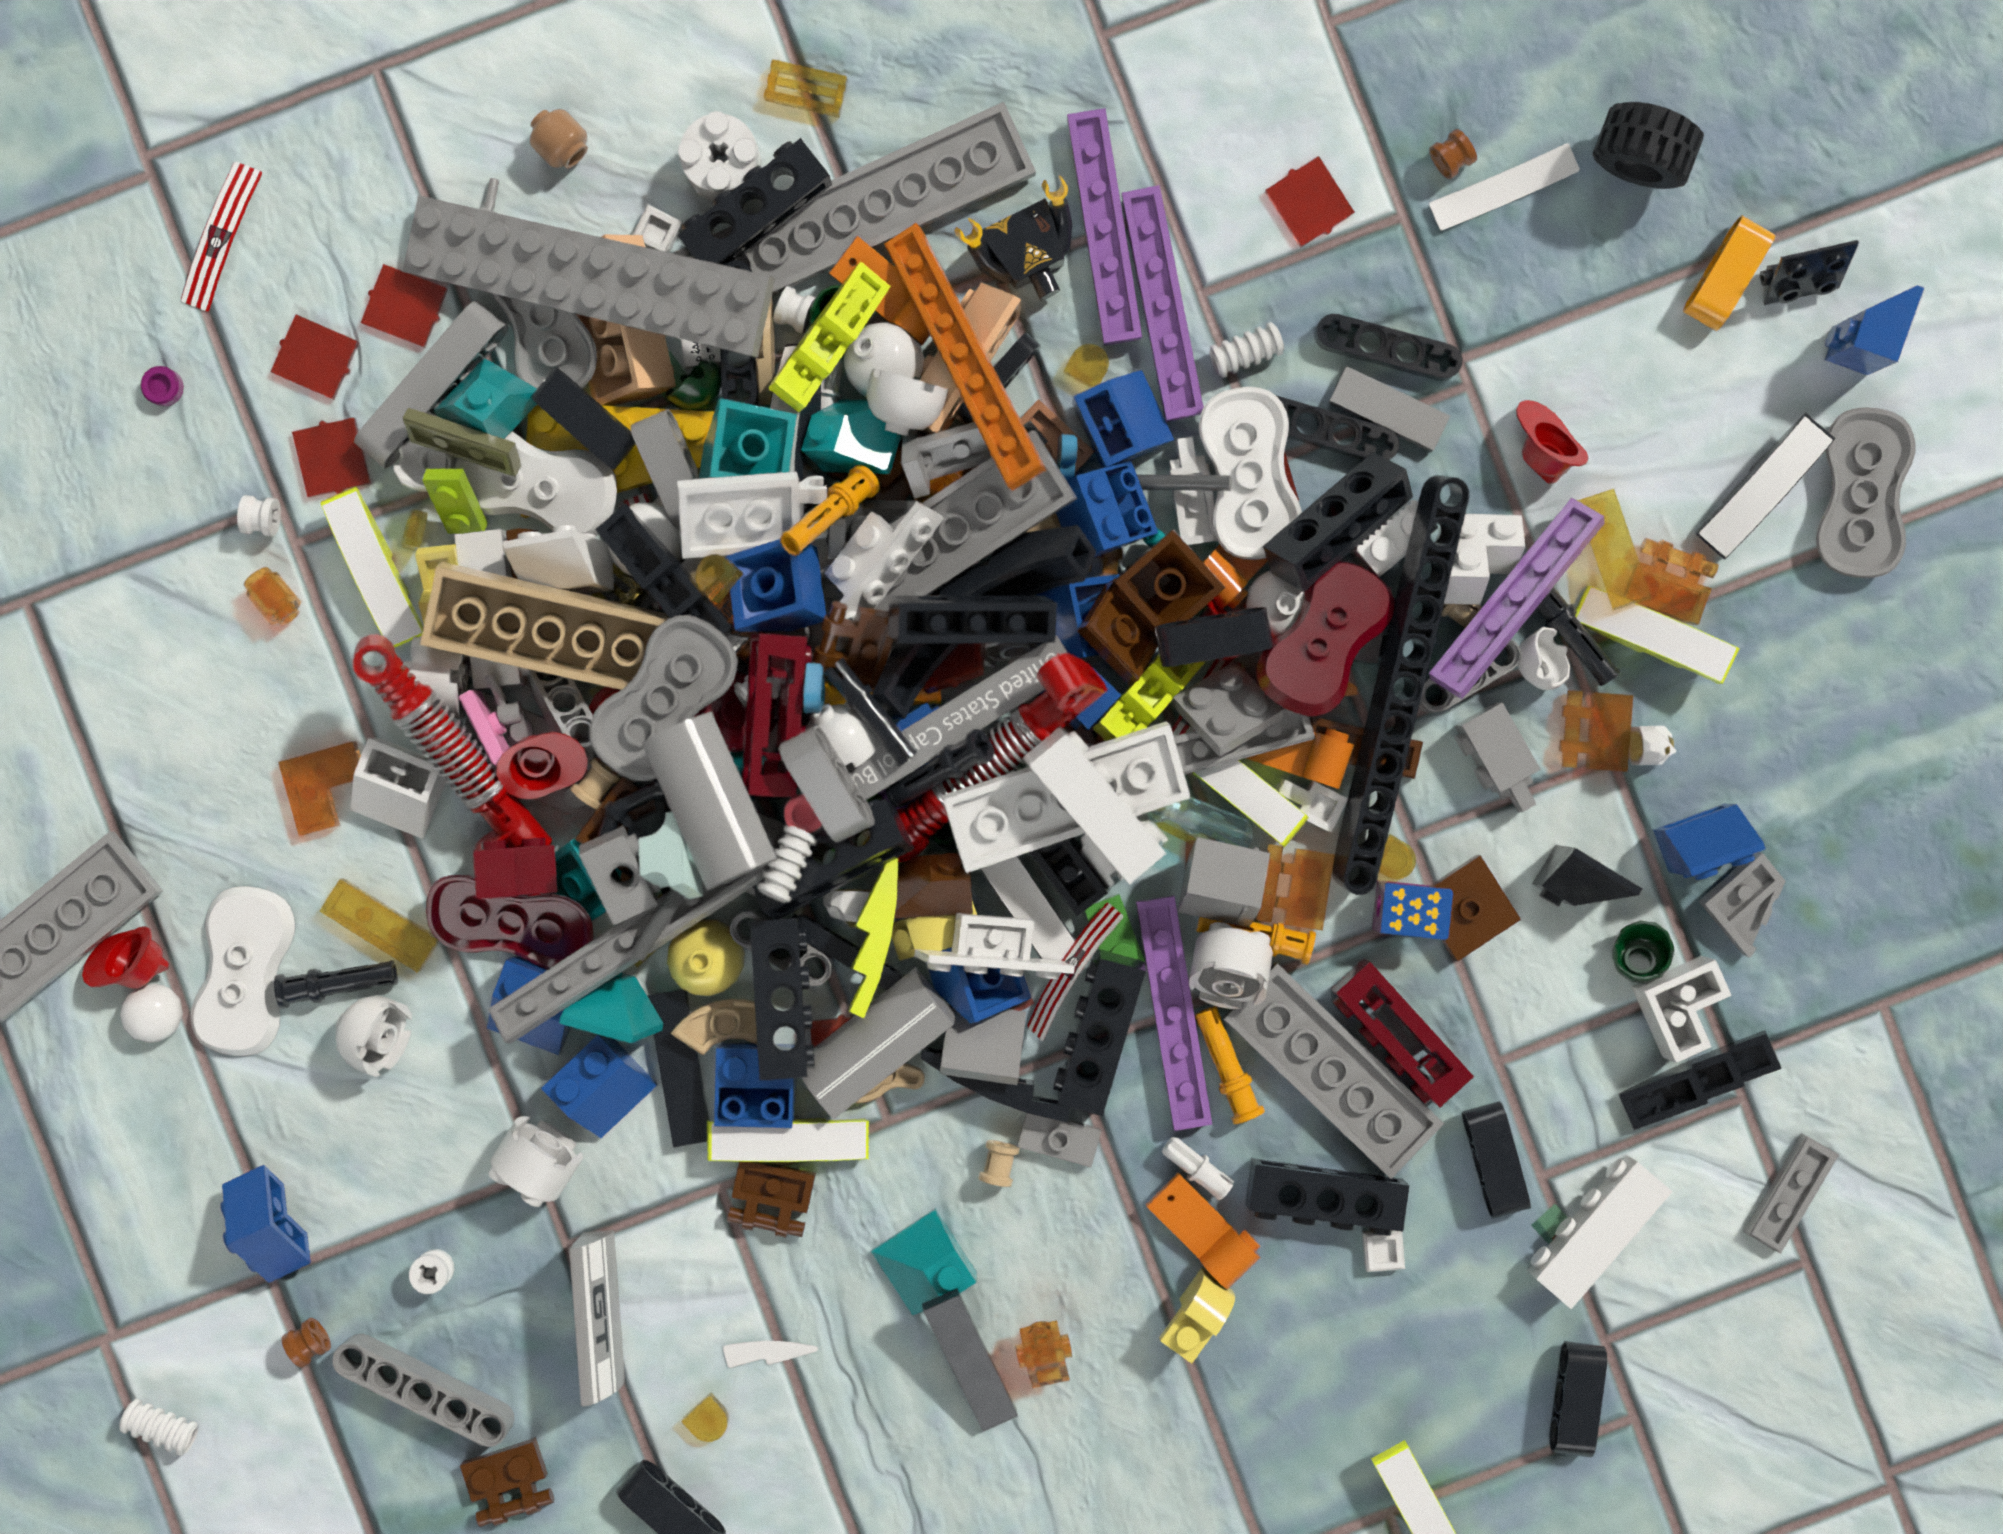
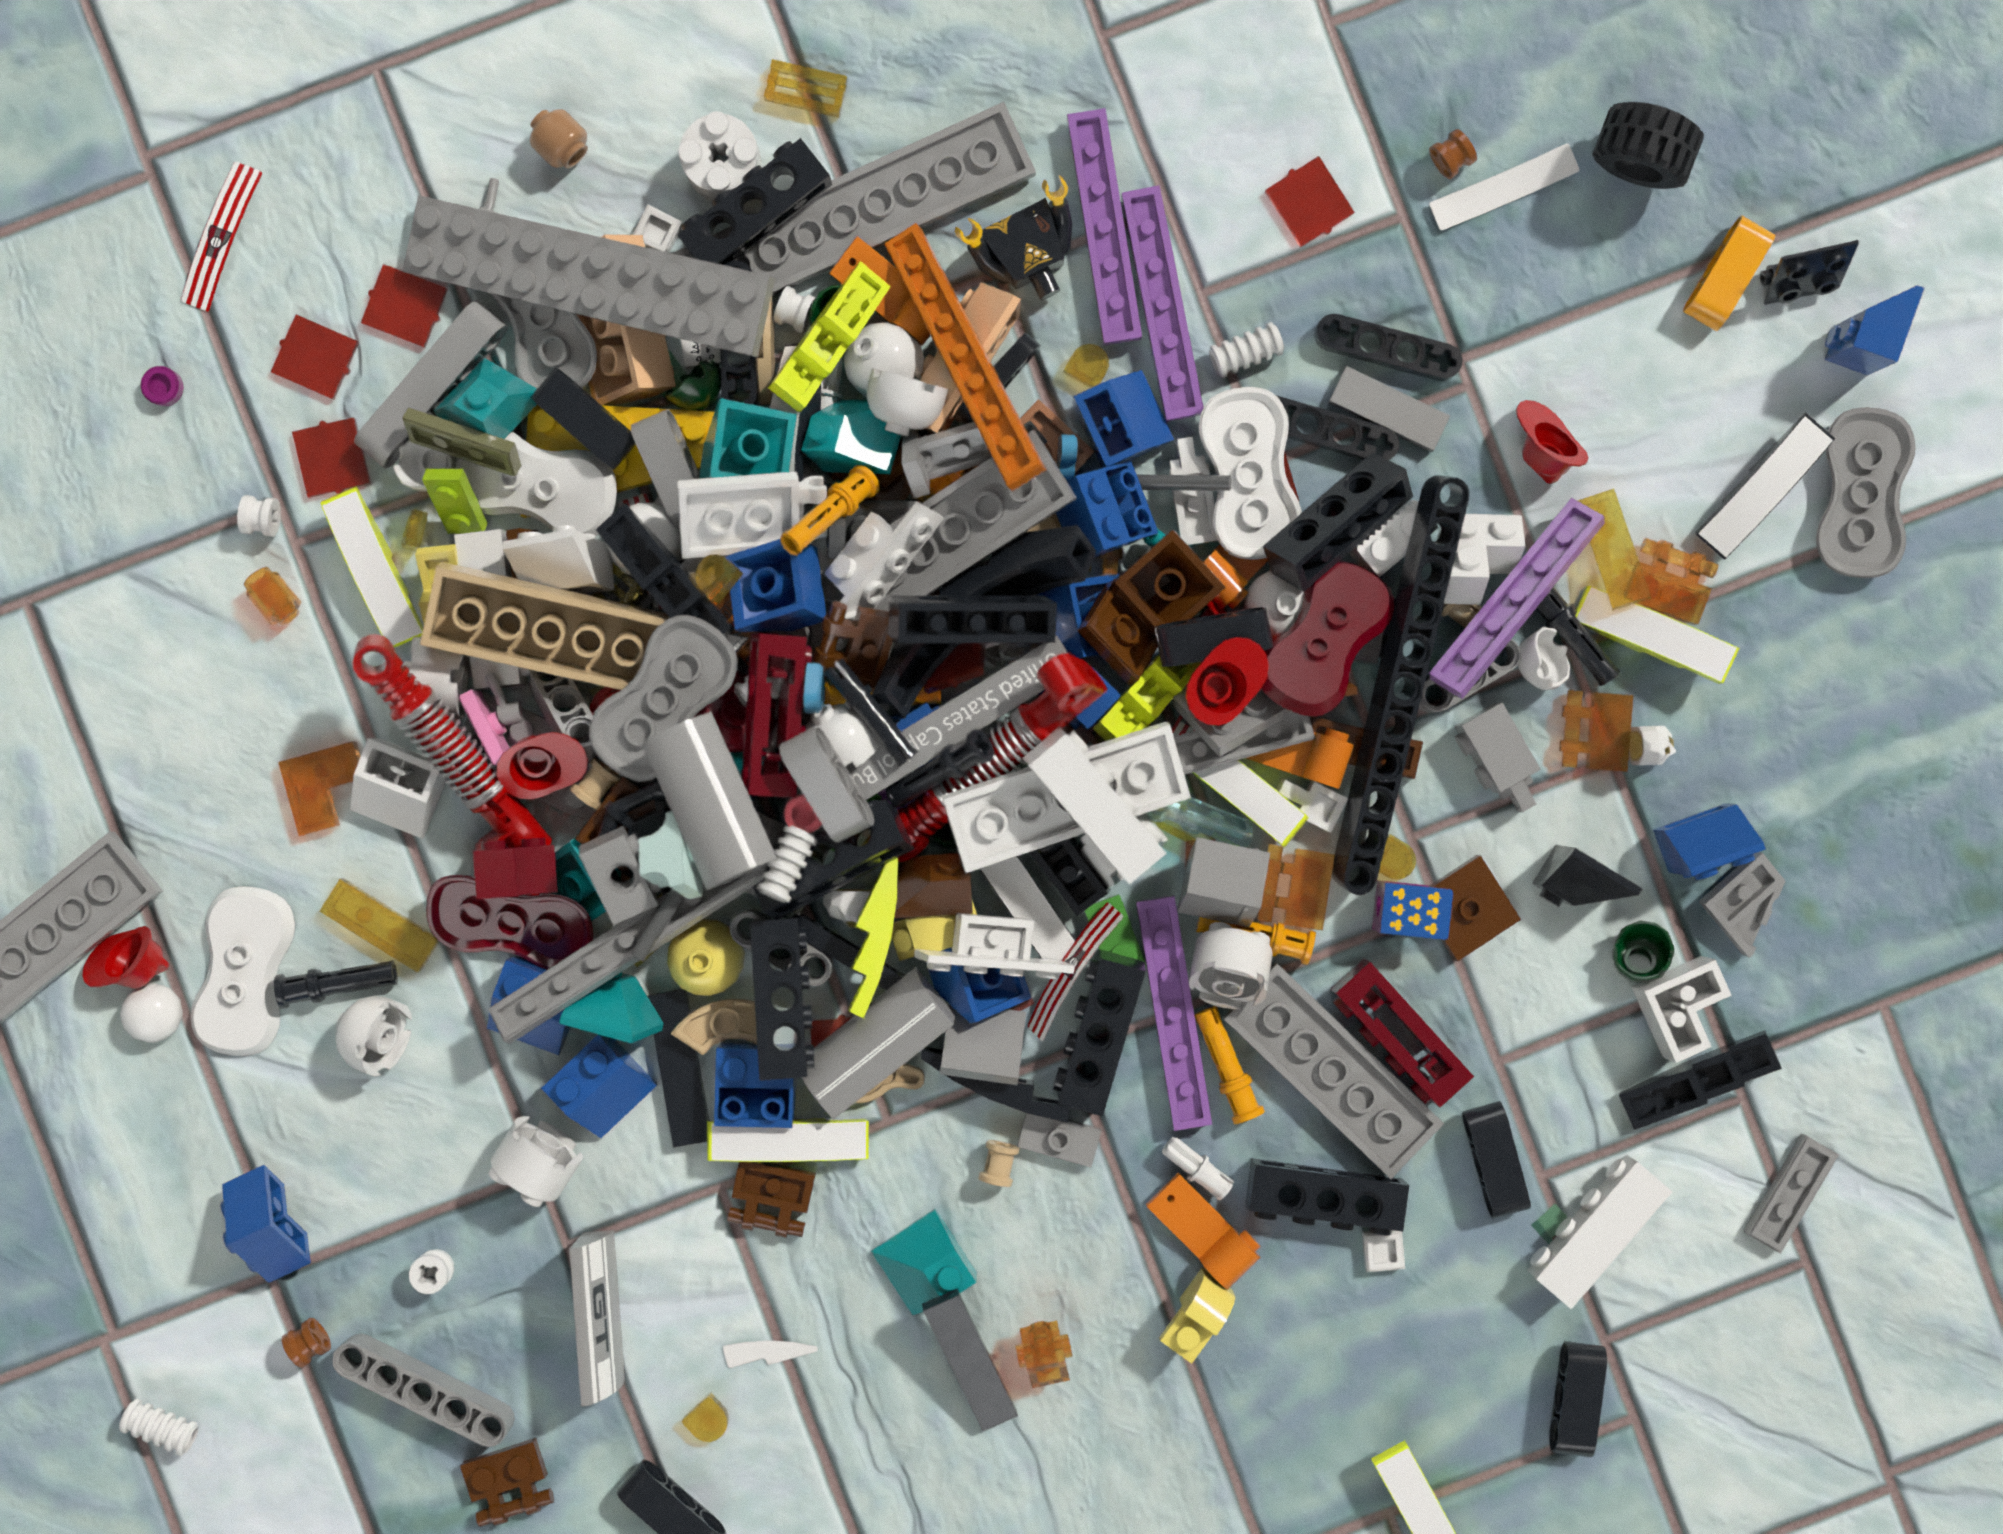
(1227, 681): none -> red piece

